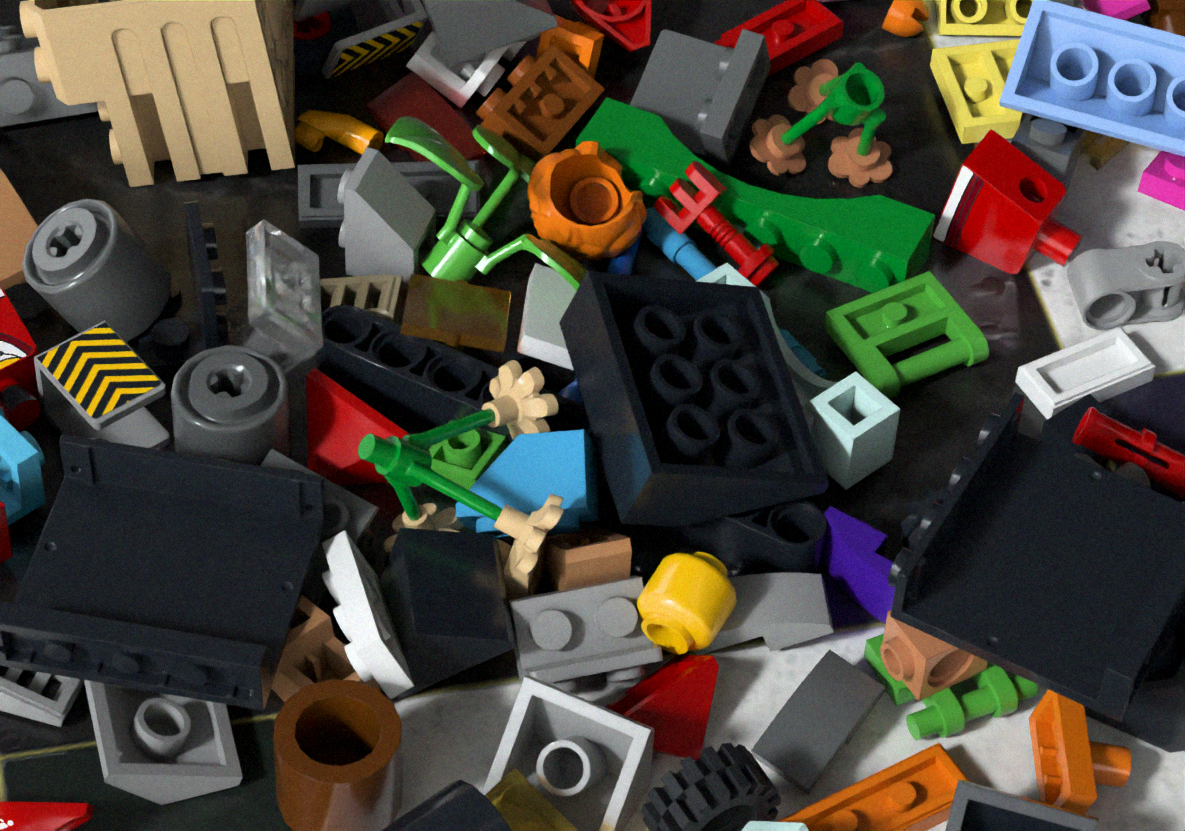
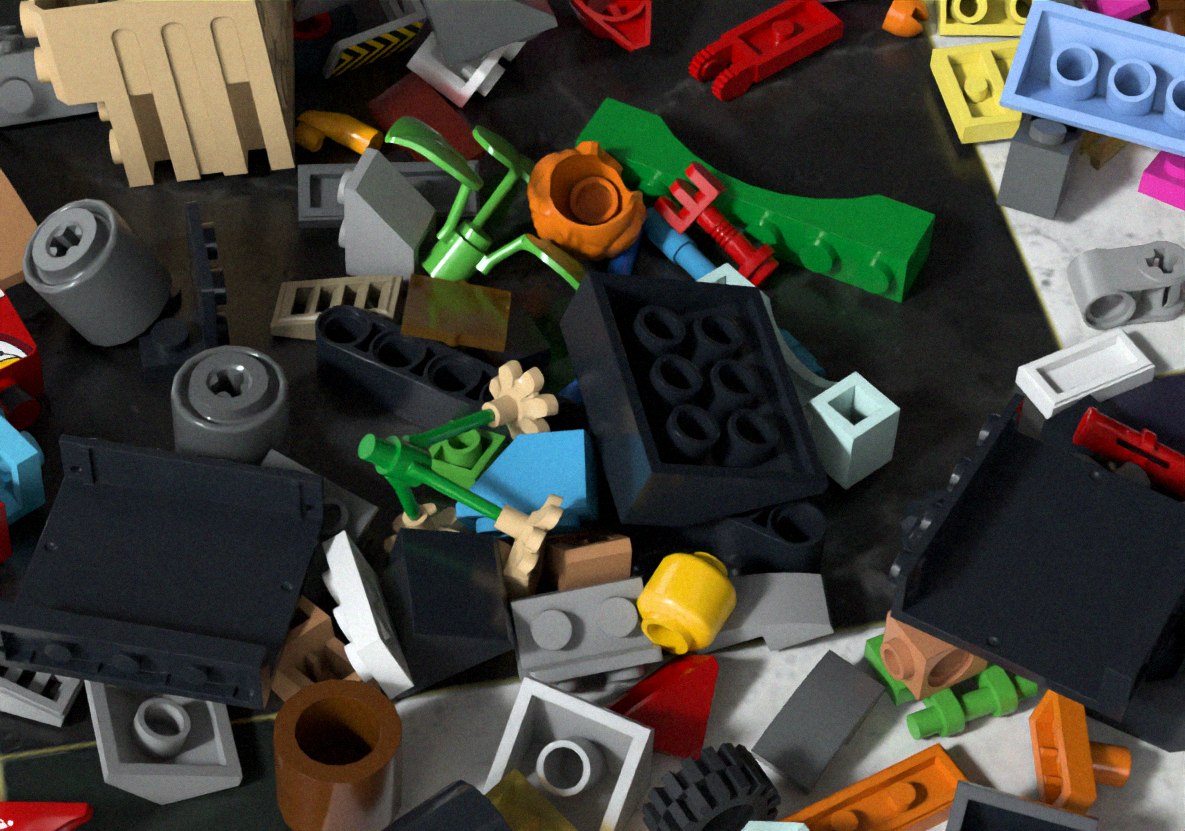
(100, 389): piece -> none
(282, 299): clear bracket -> none
(335, 429): red slope -> none
(543, 103): dark orange bracket -> none
(544, 306): white tile -> none
(576, 40): orange tile -> none
(704, 90): dark grey bracket -> none
(844, 99): nougat plant -> none
(857, 562): dark purple slope -> none
(899, 320): bright green plate -> none
(1005, 209): red torso -> none

